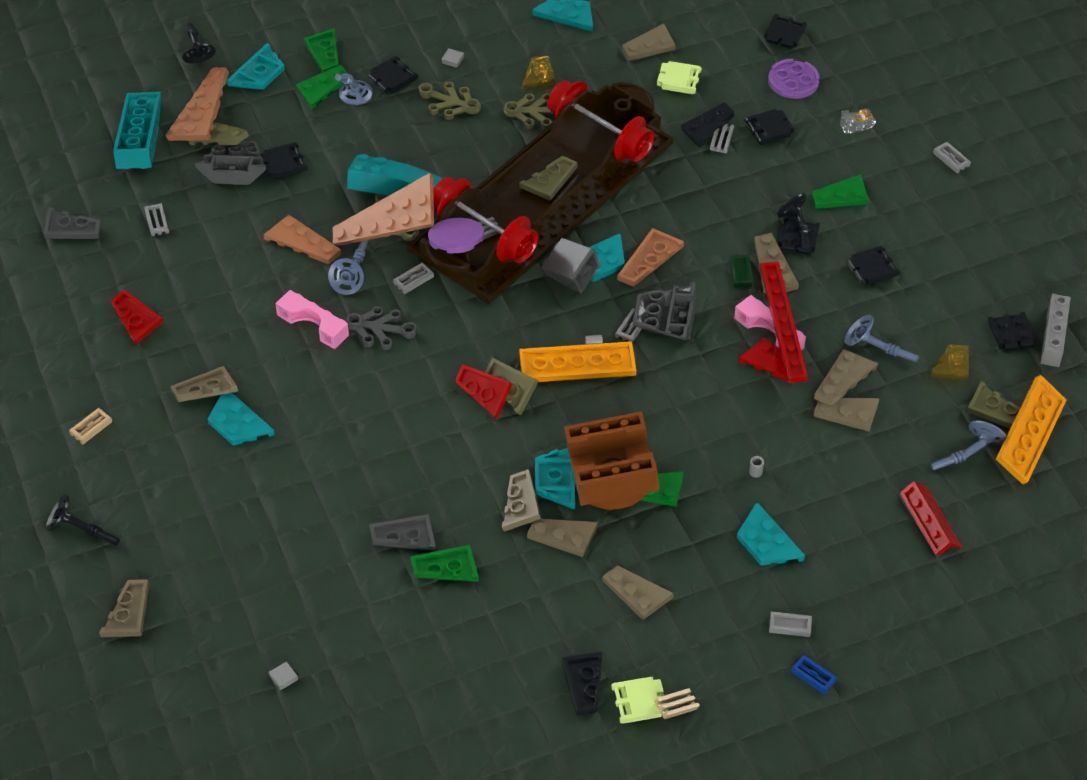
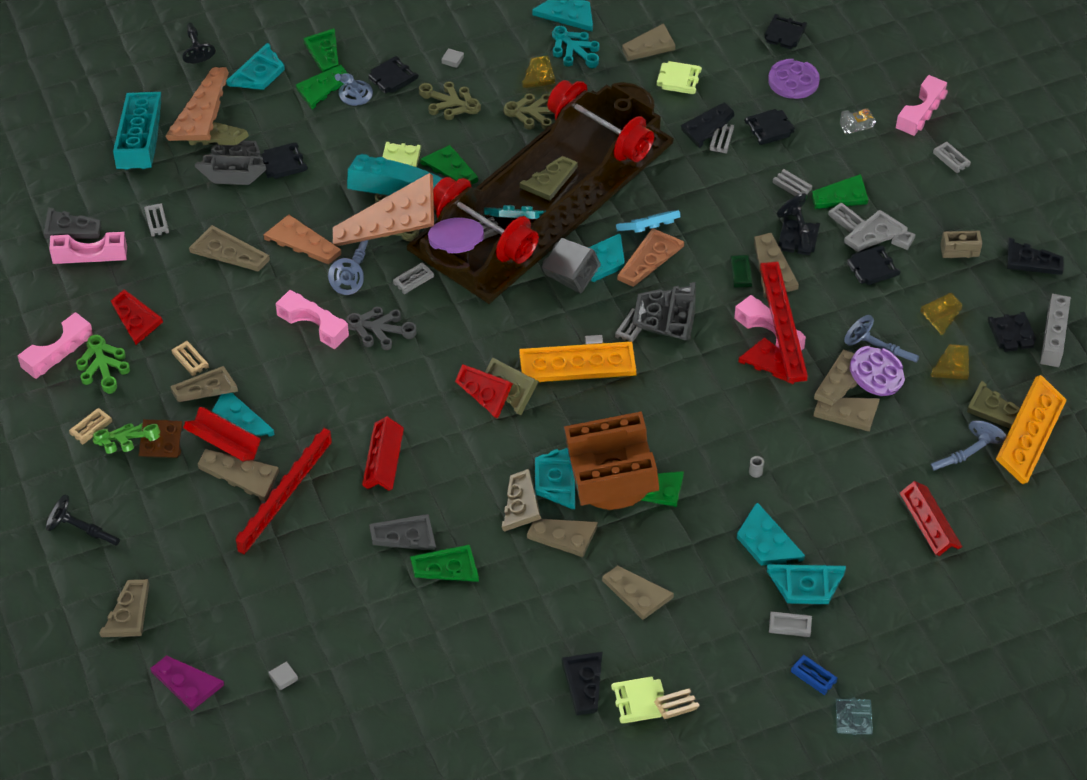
(39, 359): none -> bright pink arch
(67, 250): none -> bright pink arch
(97, 344): none -> bright green plant
(128, 431): none -> bright green plant
(167, 444): none -> reddish brown hinge
(186, 681): none -> magenta wing
(197, 368): none -> tan tile
(224, 434): none -> red panel
(227, 248): none -> dark tan wing
(249, 475): none -> dark tan wing
(281, 494): none -> red plate
(383, 454): none -> red panel
(402, 153): none -> yellowish green plate
(449, 164): none -> green wing
(511, 212): none -> teal wing
(561, 35): none -> teal plant
(653, 221): none -> medium azure wing
(793, 181): none -> light grey tile
(806, 582): none -> teal wing
(845, 219): none -> light grey tile
(854, 716): none -> clear light blue piece
(874, 230): none -> light grey wing
(877, 371): none -> medium lavender tile
(904, 240): none -> light grey tile
(914, 117): none -> bright pink arch
(942, 311): none -> clear yellow wing
(961, 244): none -> dark tan brick
(1028, 259): none -> black wing

